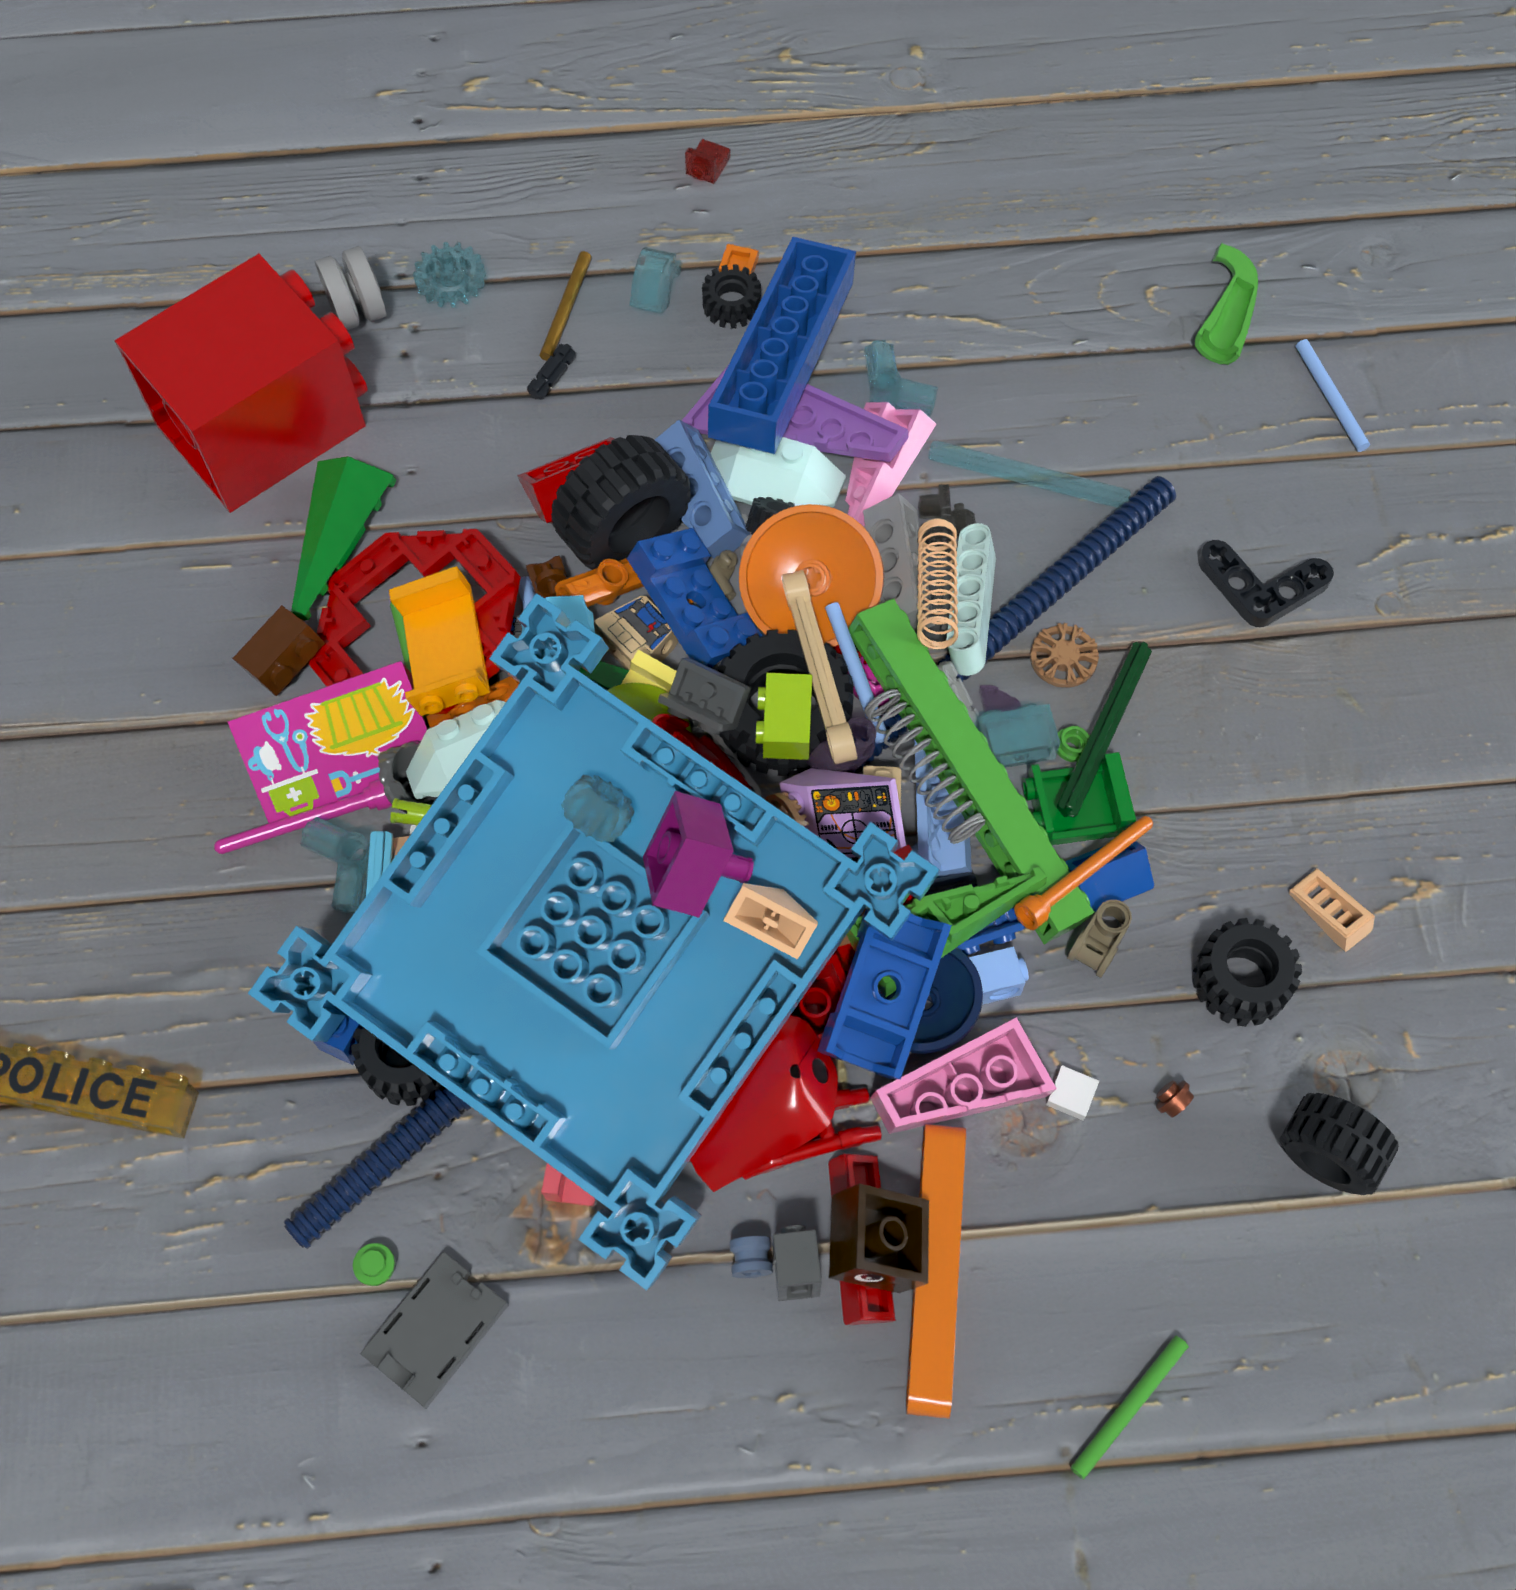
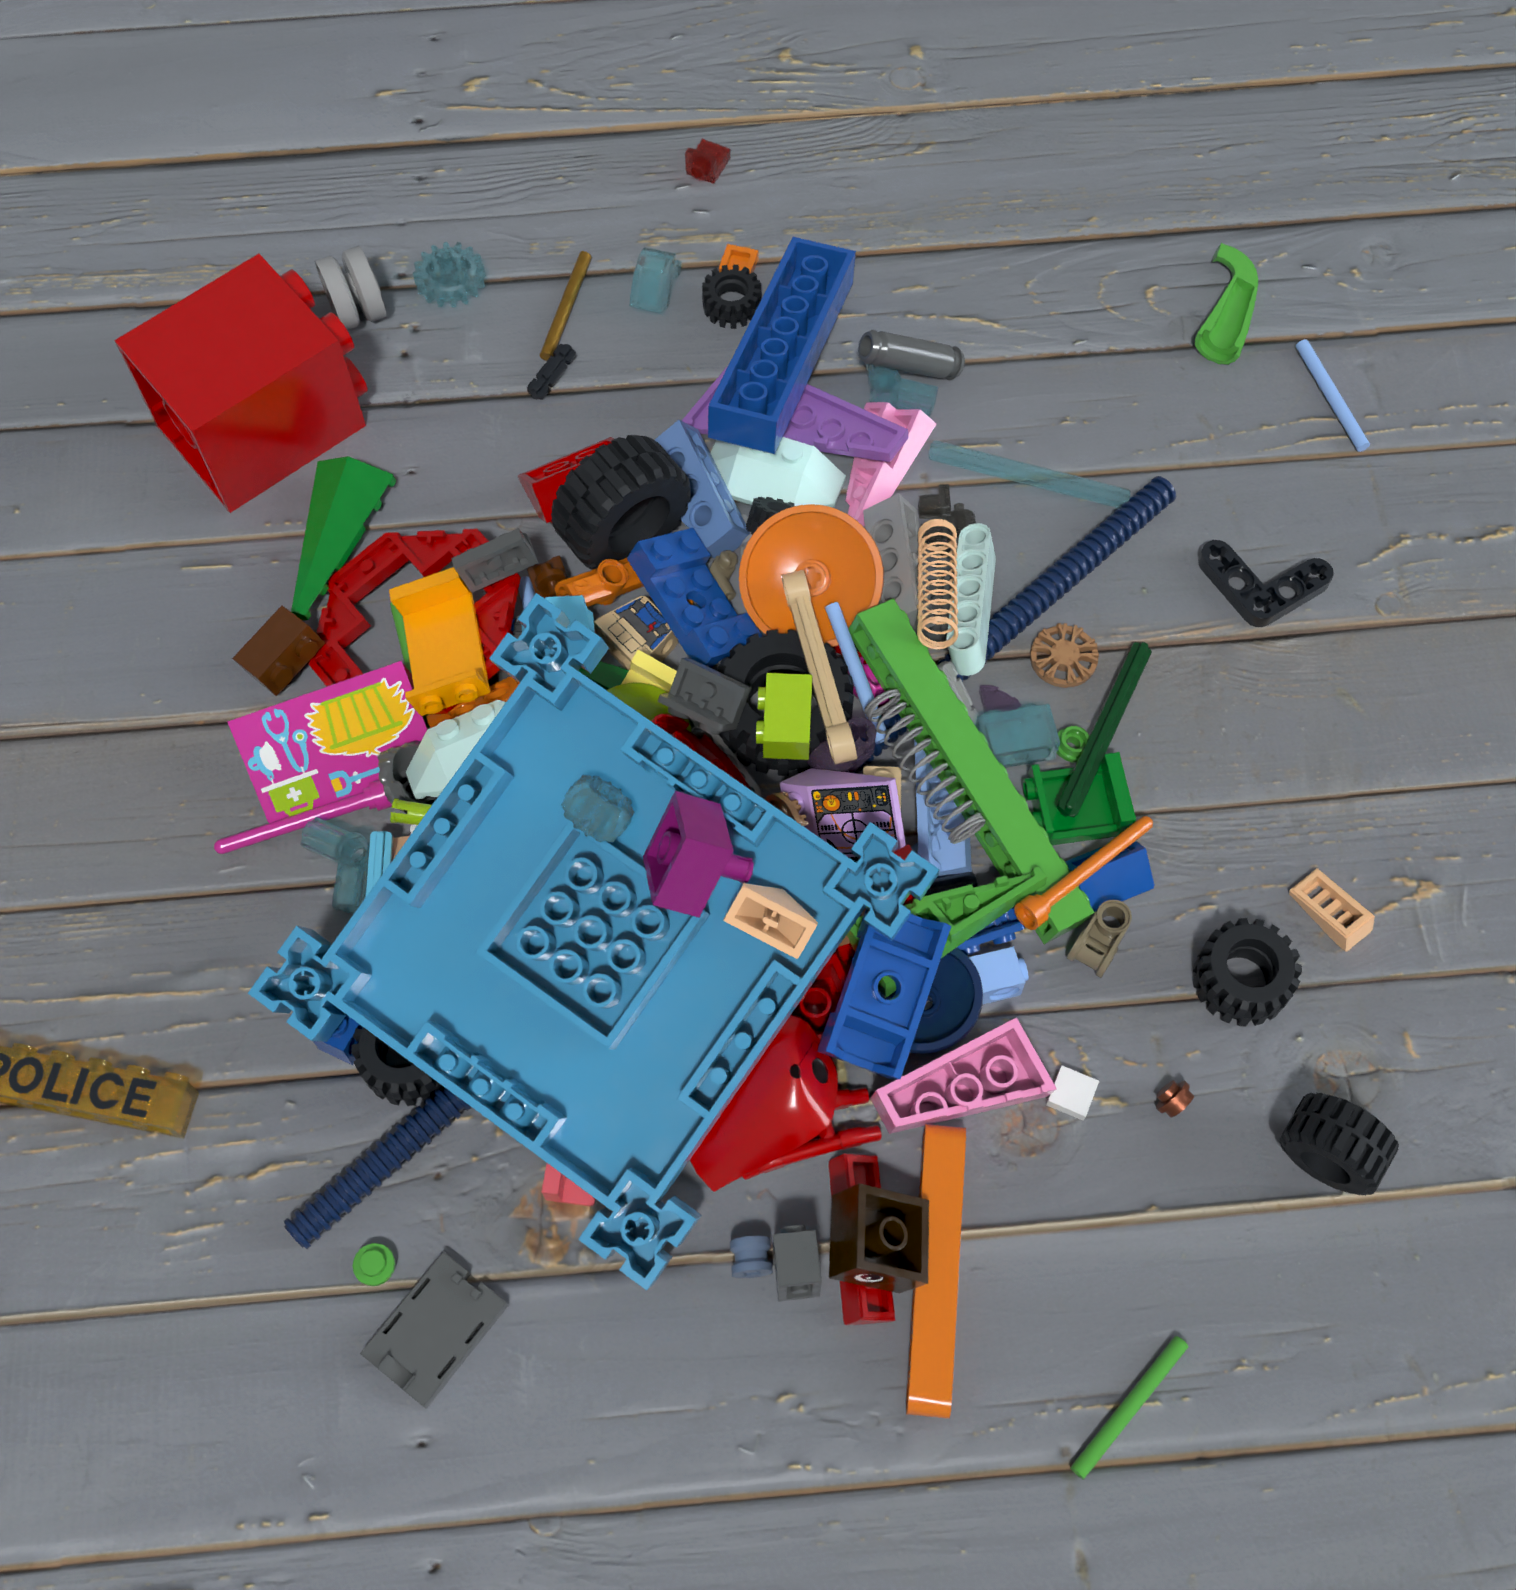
(495, 560): none -> dark grey bracket
(911, 354): none -> dark grey axle

